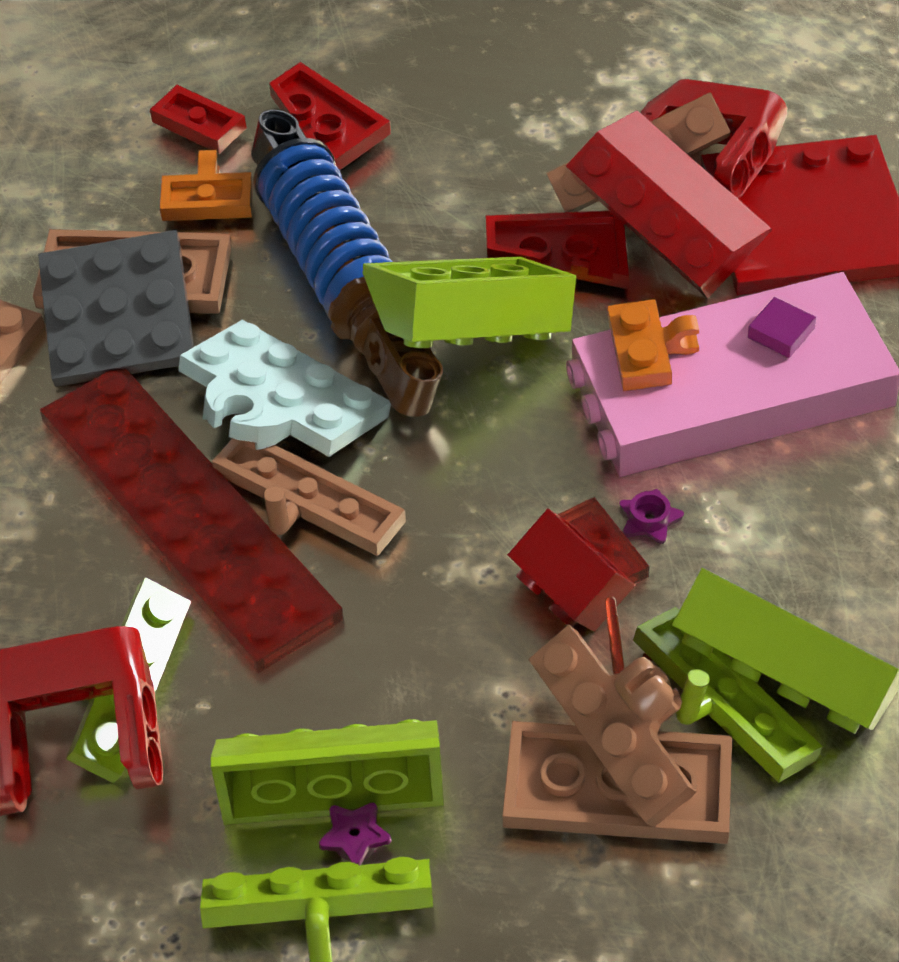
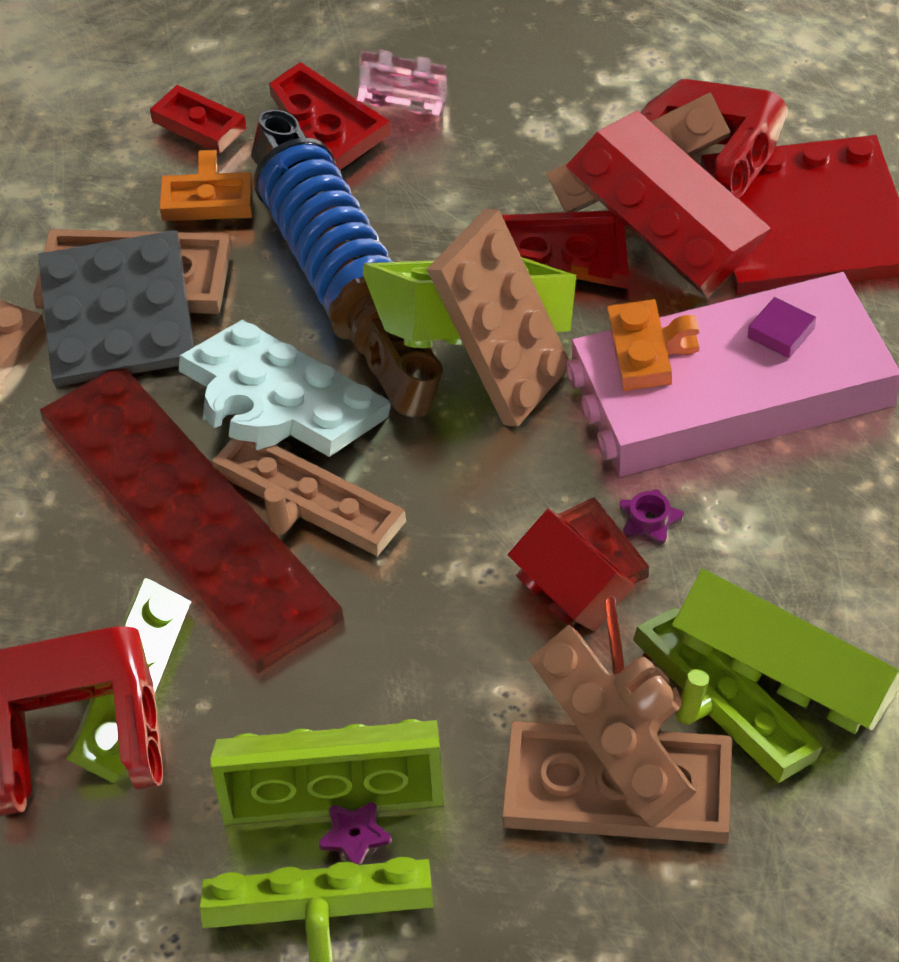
(402, 82): none -> clear pink plate
(499, 316): none -> nougat plate

